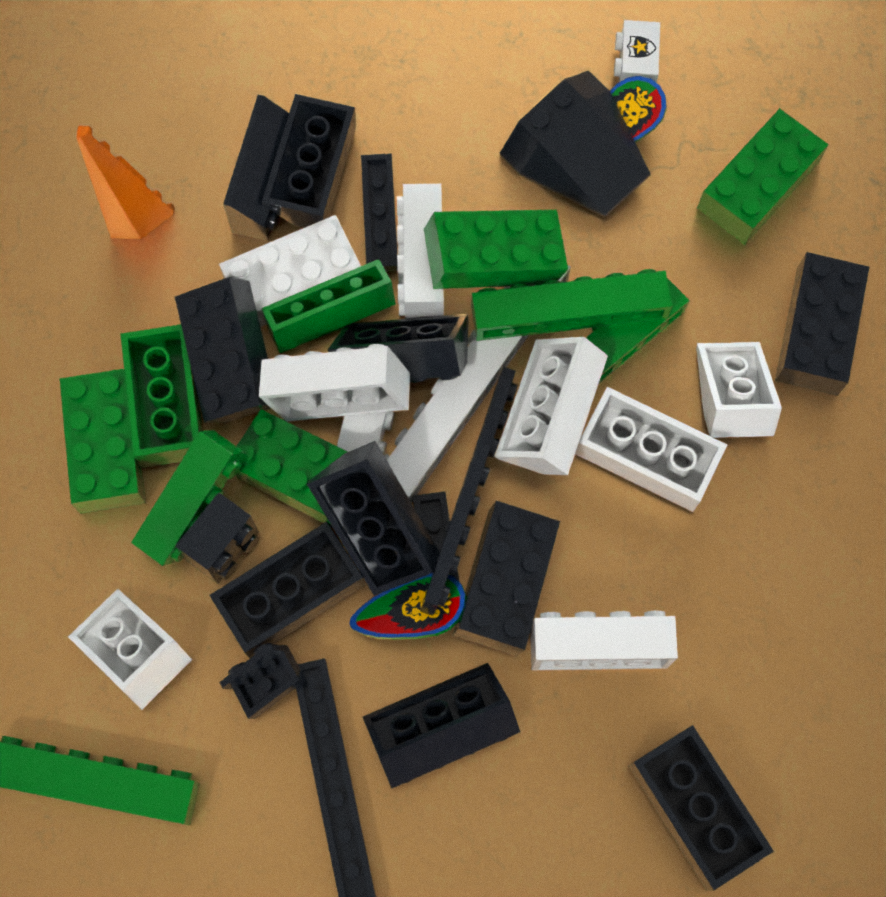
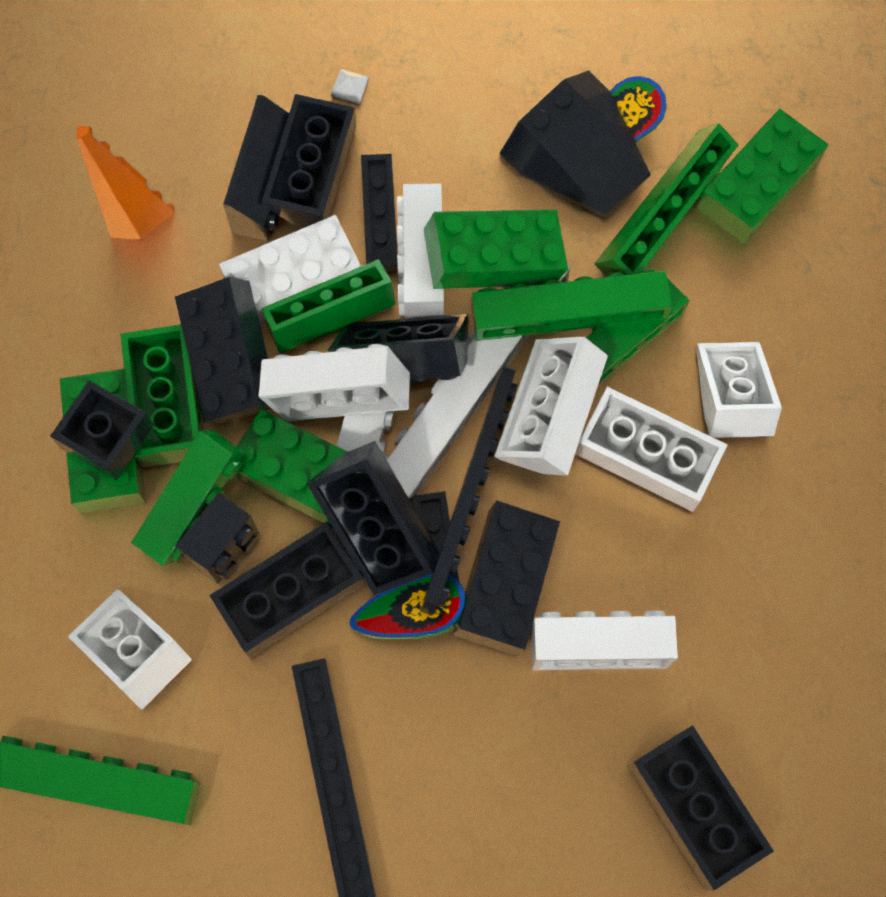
(102, 430): none -> black brick
(264, 678): black bracket -> none
(349, 86): none -> white slope
(441, 724): black slope -> none
(638, 50): white brick -> none
(667, 202): none -> green brick
(822, 324): black brick -> none

